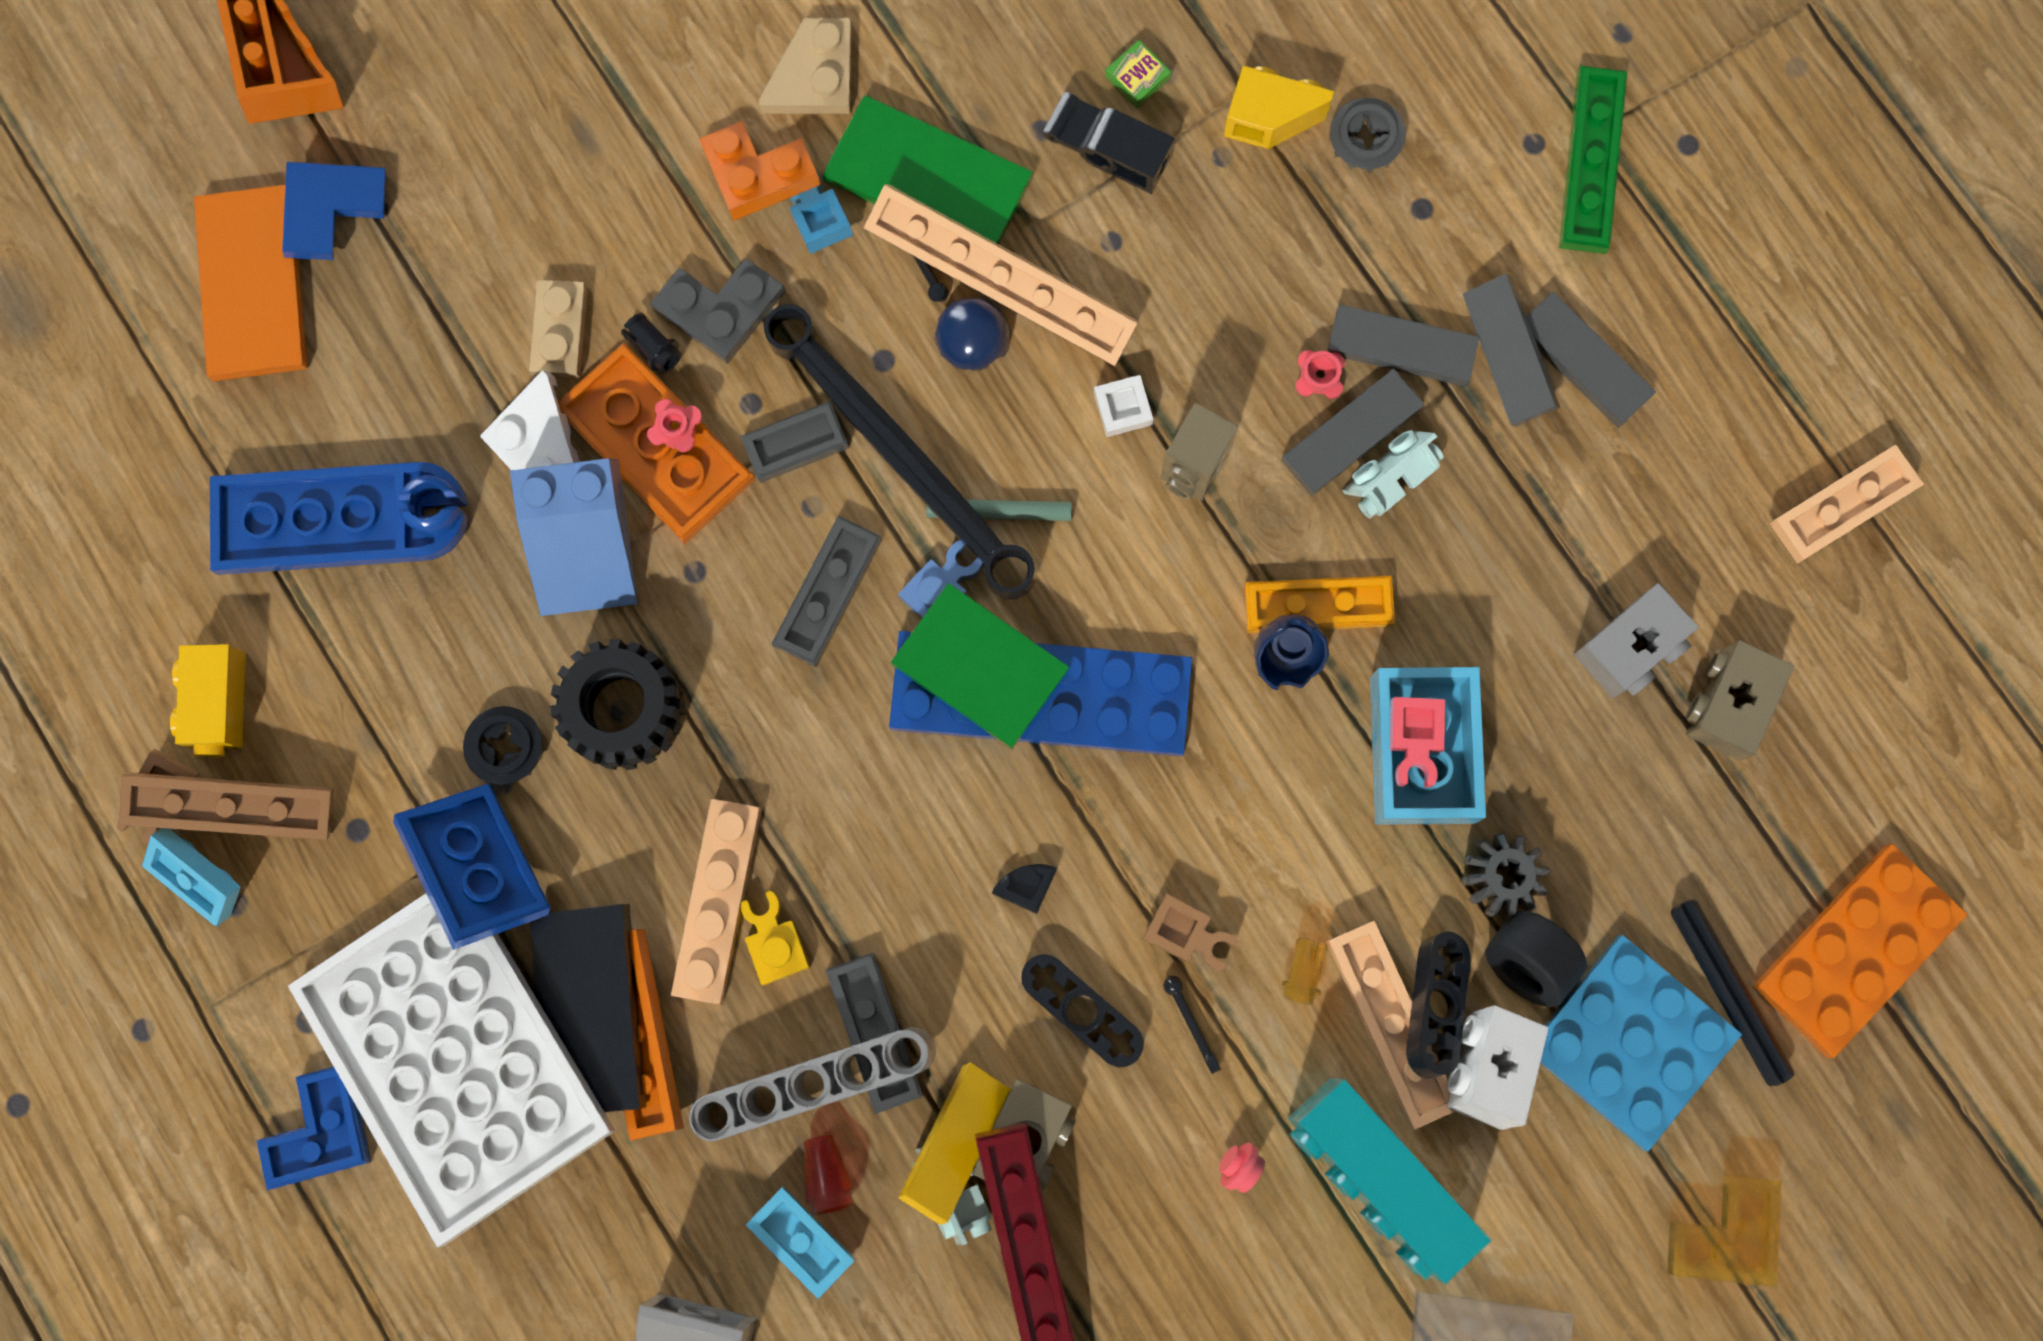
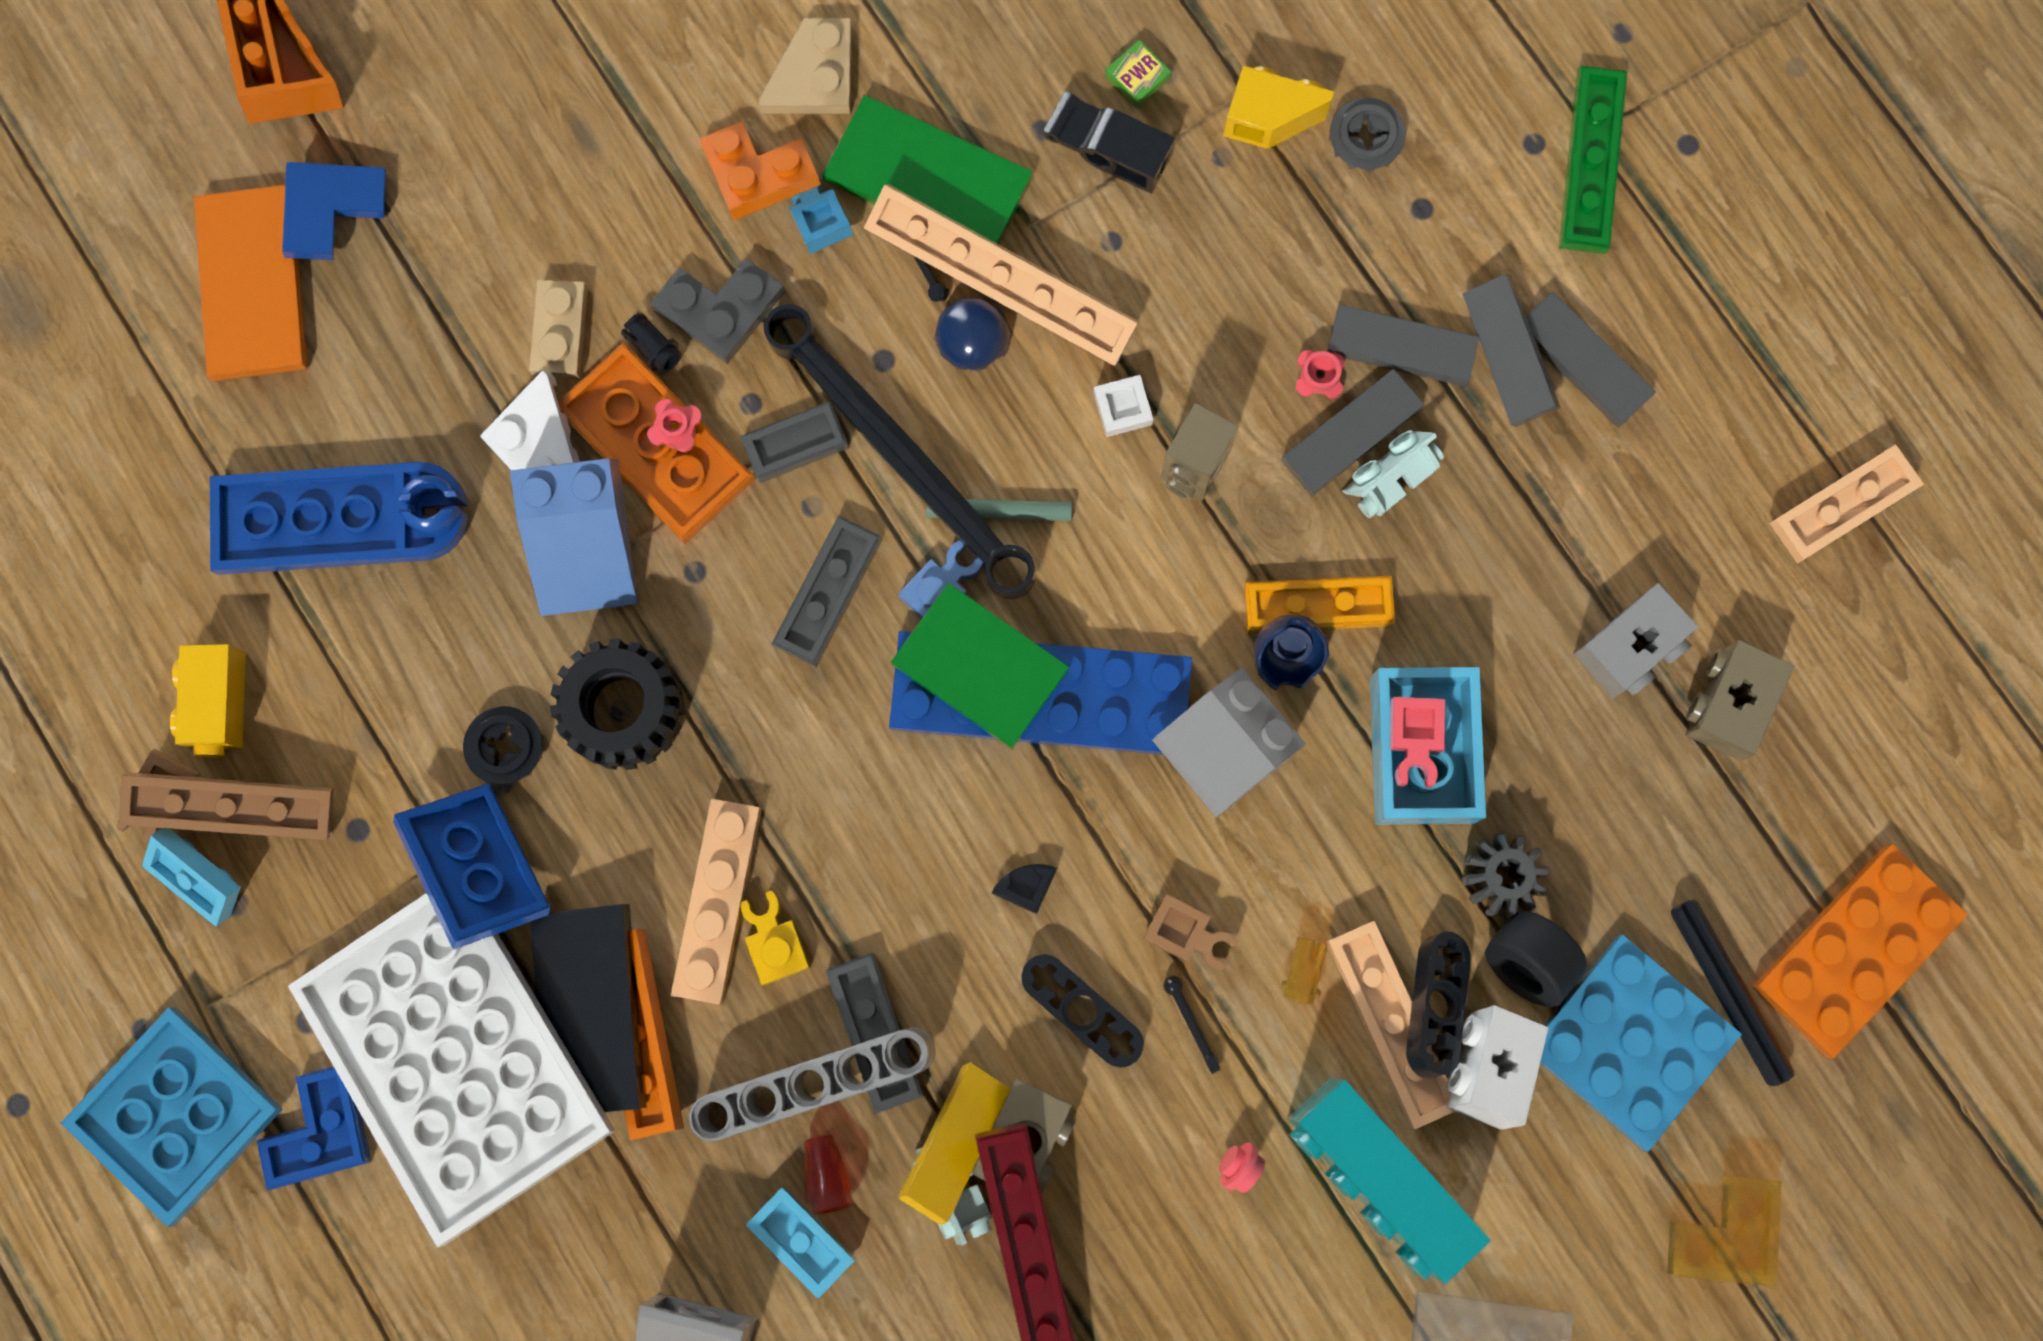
(171, 1116): none -> dark azure plate
(1229, 742): none -> light grey slope

